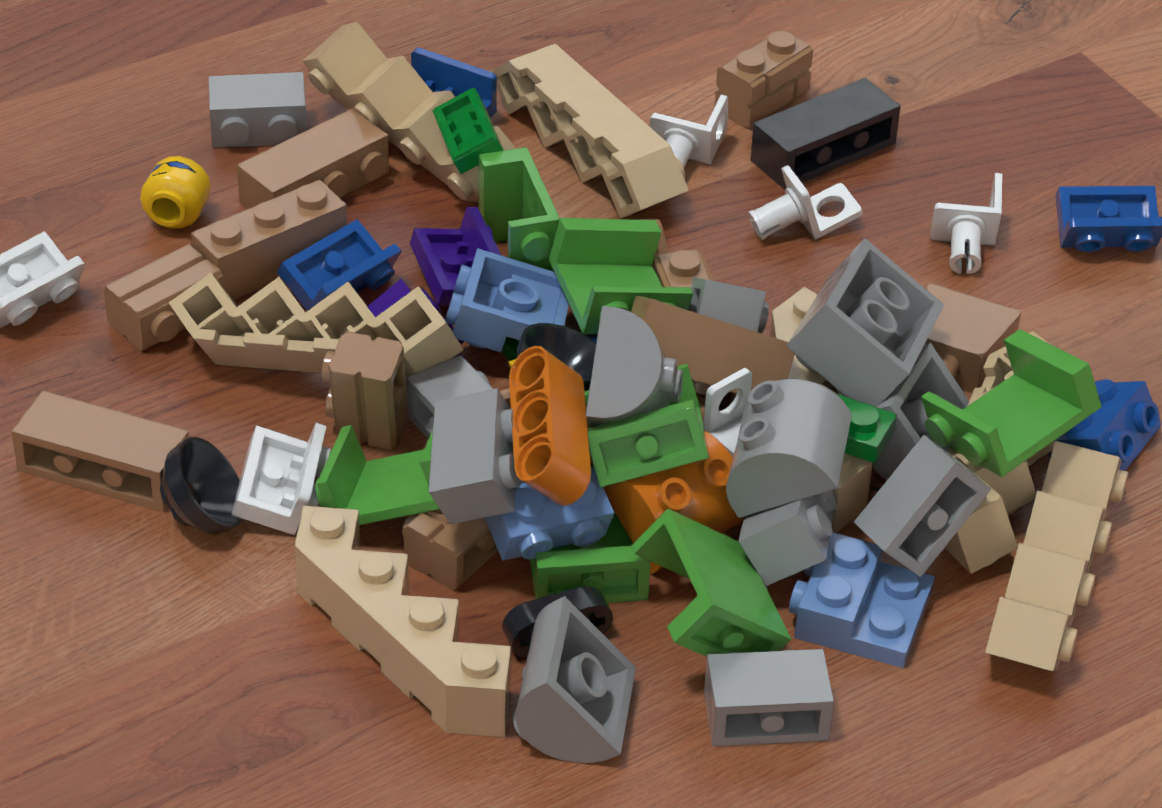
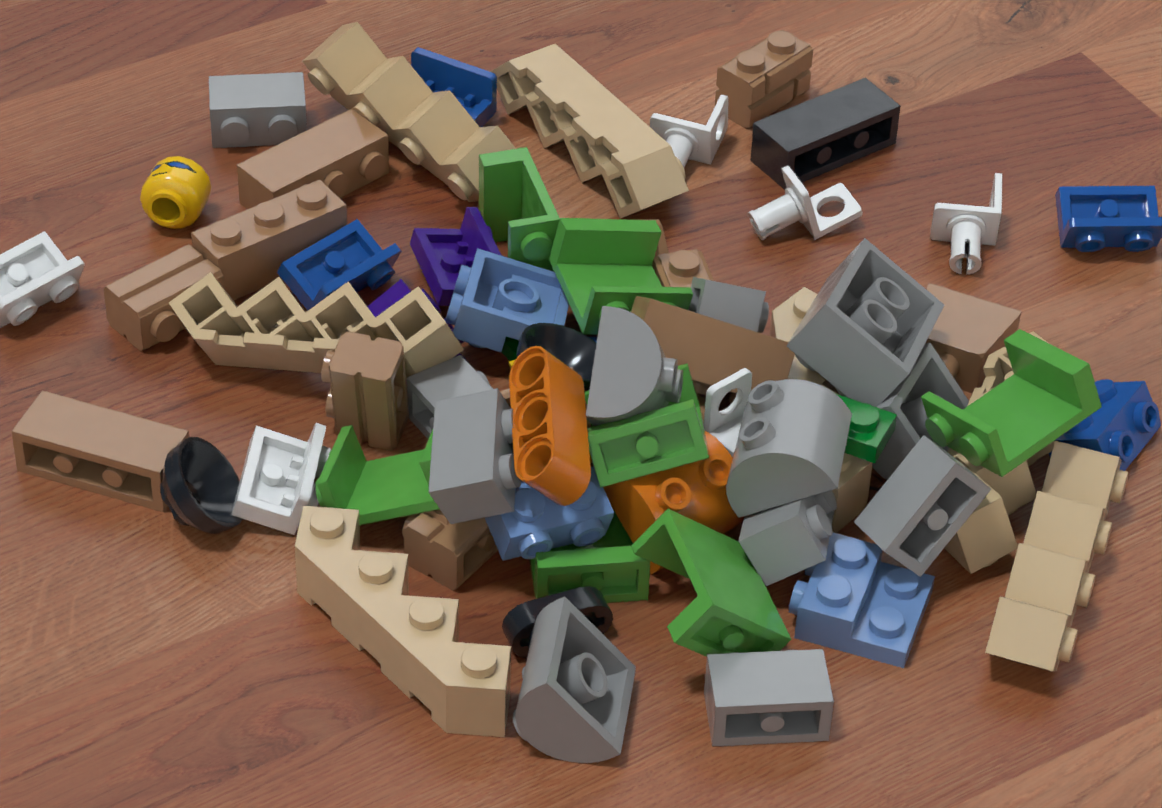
(467, 129): green plate -> none

